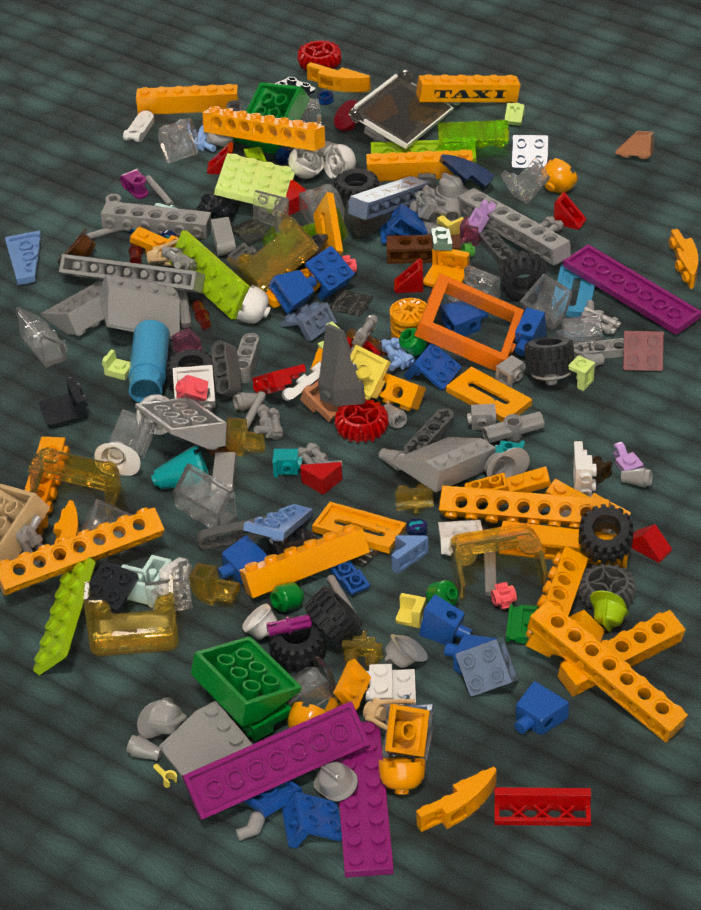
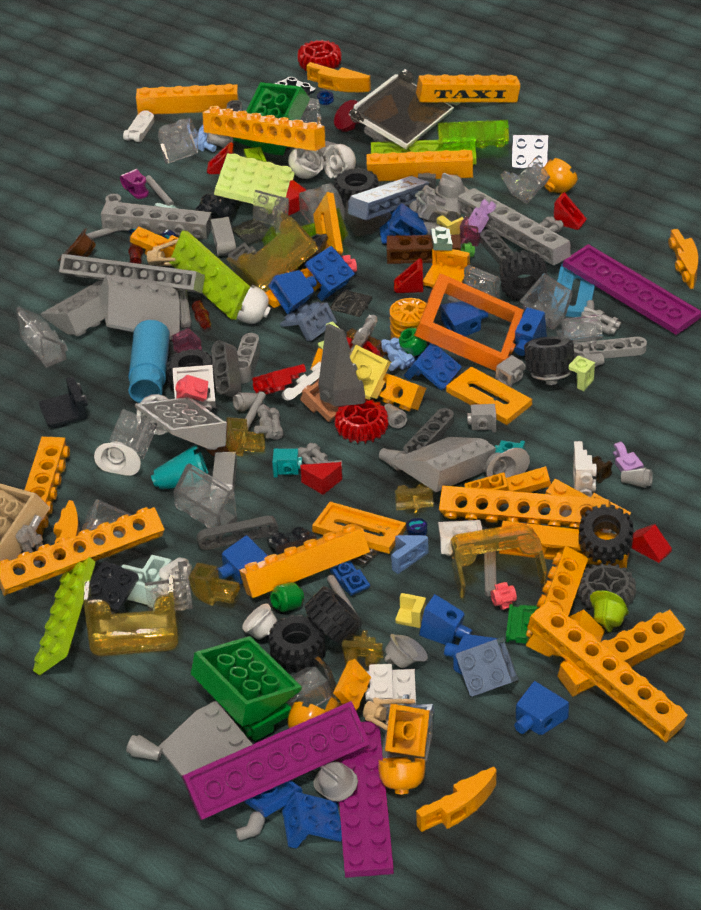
(24, 255): medium blue wing -> none
(75, 470): clear yellow windscreen -> none
(115, 367): yellowish green bracket -> none
(159, 718): light grey piece -> none
(166, 775): light yellow hand -> none
(179, 259): light grey piece -> none
(281, 523): medium blue wing -> none
(282, 155): clear blue tile -> none
(288, 625): magenta axle -> none
(444, 589): green head -> none
(467, 170): dark blue slope -> none
(513, 427): light grey piece -> none
(515, 113): yellowish green bracket -> none
(542, 802): red fence -> none
(639, 144): nougat slope -> none
(643, 350): bracket -> none

